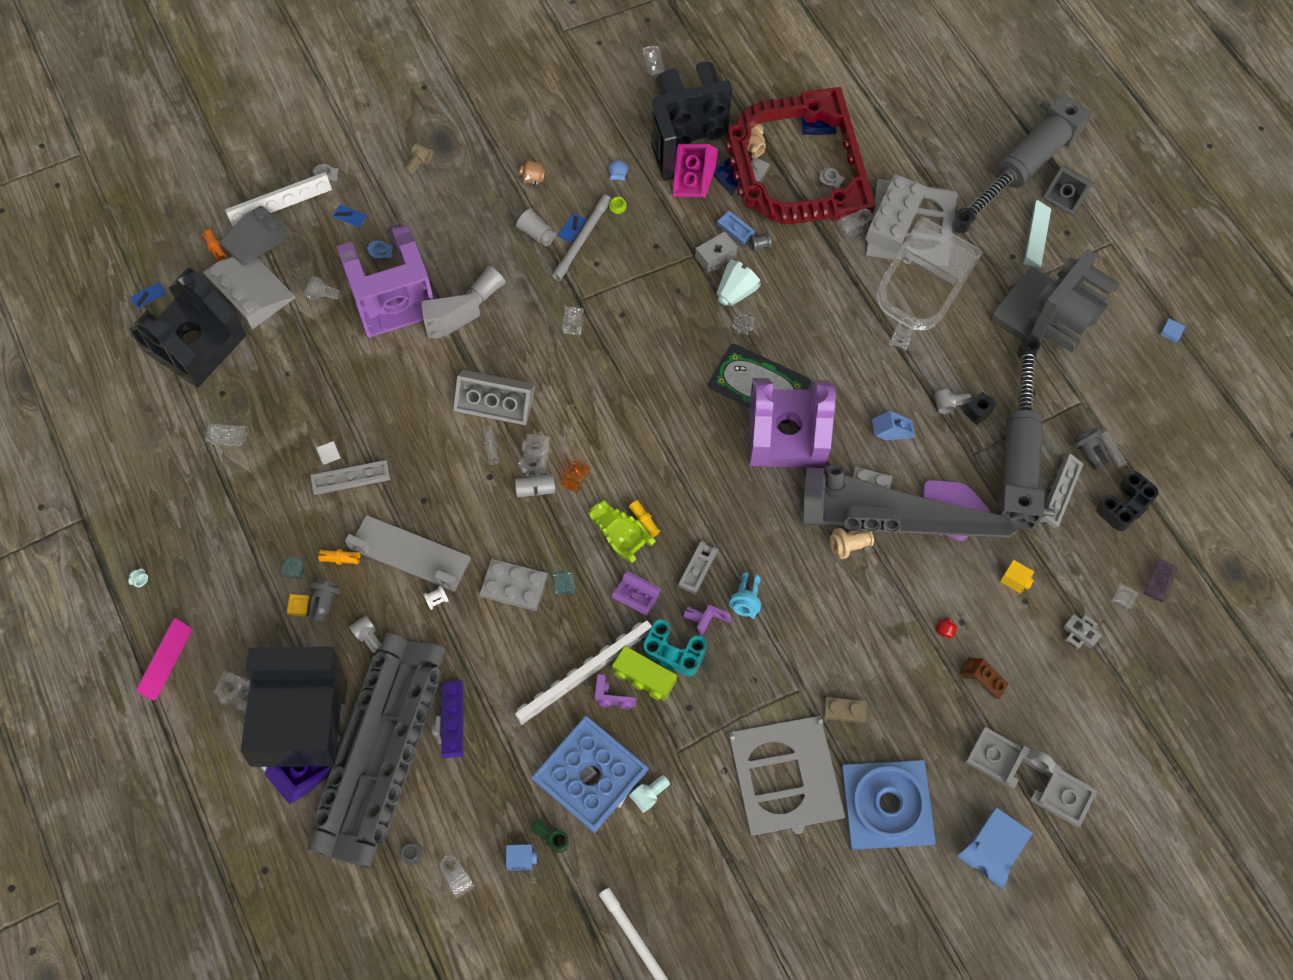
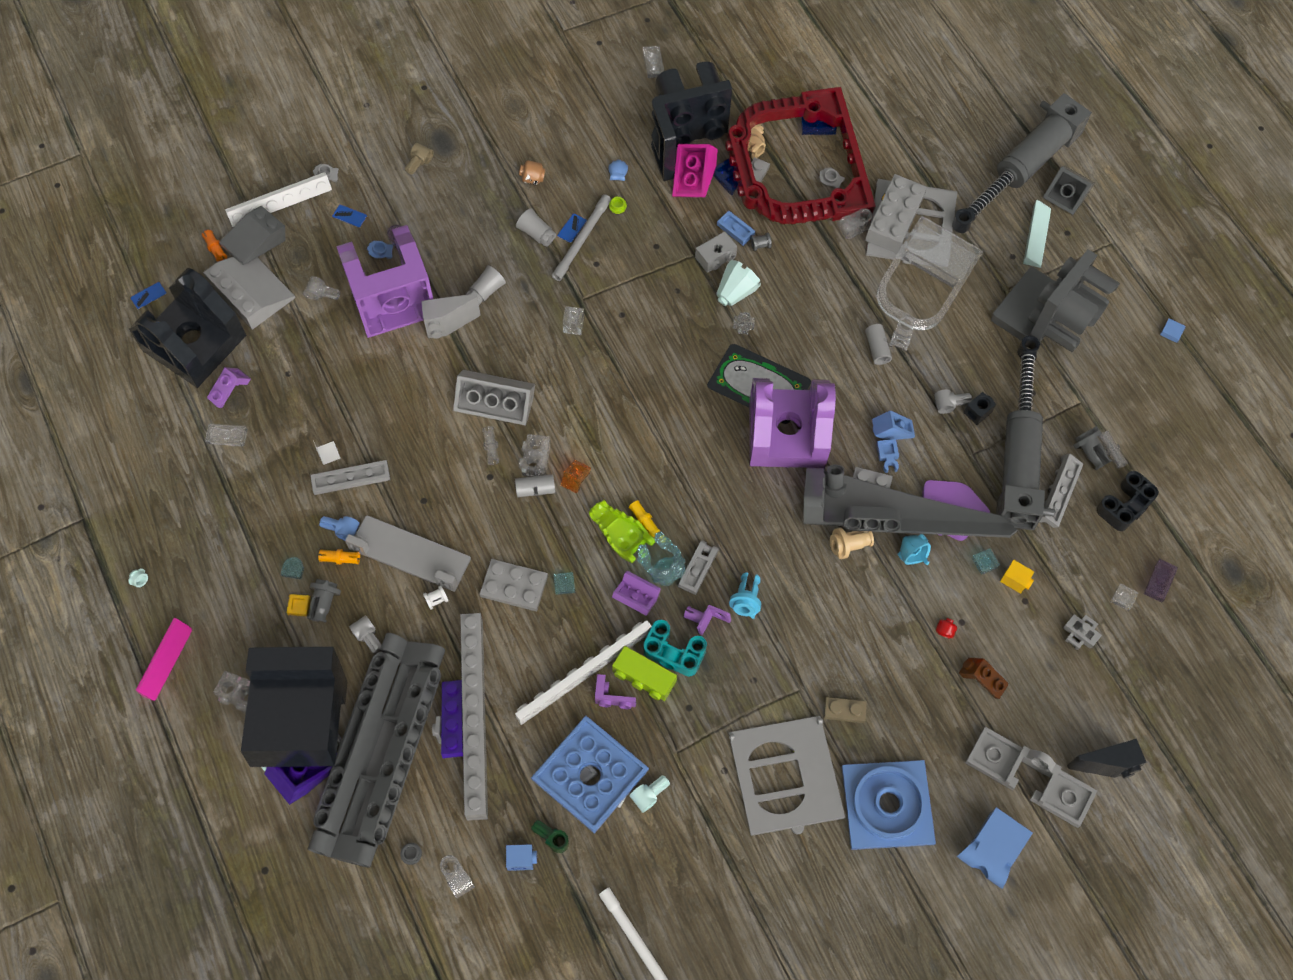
(225, 384): none -> medium lavender bracket
(341, 527): none -> medium blue axle
(474, 717): none -> light grey brick
(668, 568): none -> clear light blue hair
(878, 344): none -> light grey pin
(889, 453): none -> medium blue plate
(914, 549): none -> medium azure helmet
(985, 561): none -> clear light blue plate
(1112, 761): none -> black slope

